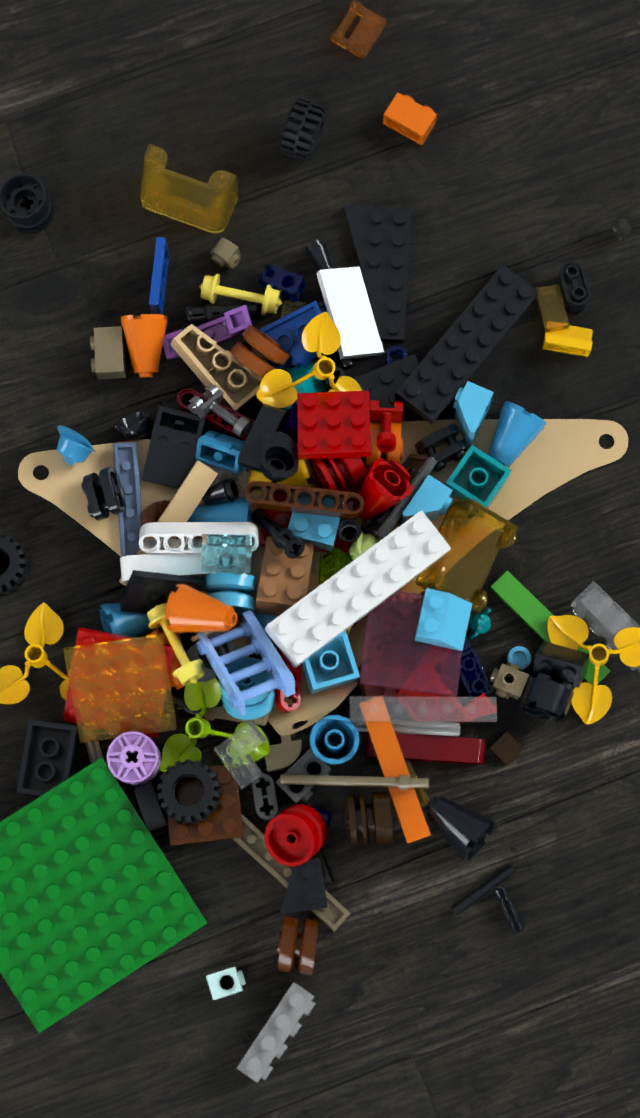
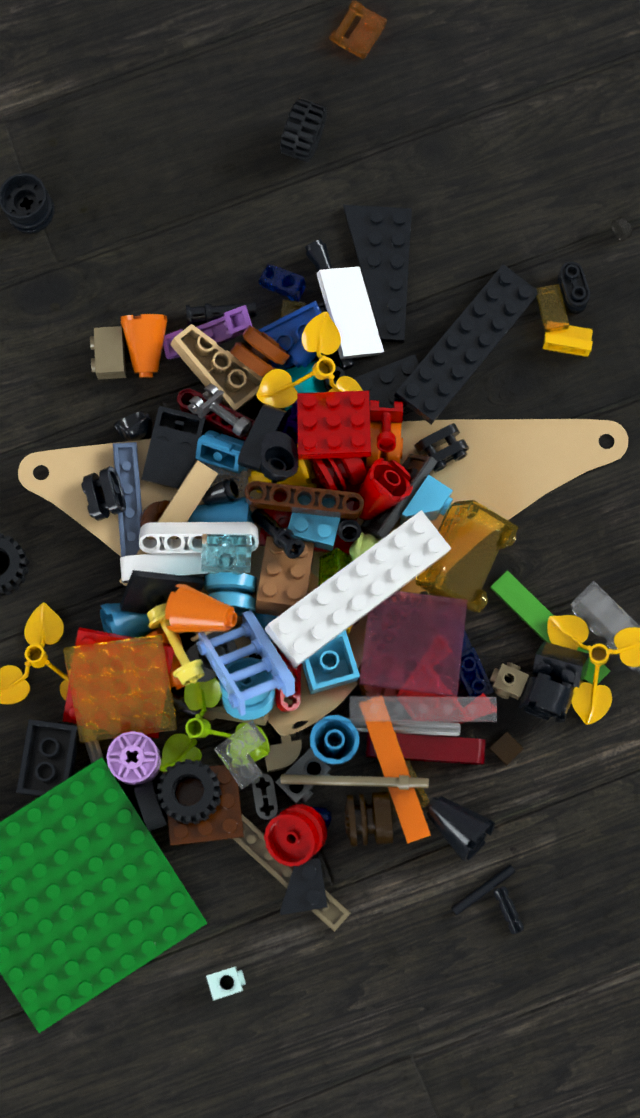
(73, 446): dark azure piece -> none
(159, 276): blue tile -> none
(186, 198): clear yellow windscreen -> none
(210, 289): light yellow piece -> none
(225, 254): dark tan plate -> none
(275, 1032): light grey brick -> none
(297, 945): reddish brown wheel -> none
(393, 350): clear blue bush -> none
(410, 118): orange brick -> none
(443, 620): medium azure slope -> none
(471, 409): medium azure slope -> none
(478, 478): teal brick -> none
(479, 623): teal piece -> none
(514, 433): dark azure cone -> none
(519, 656): medium azure tile -> none

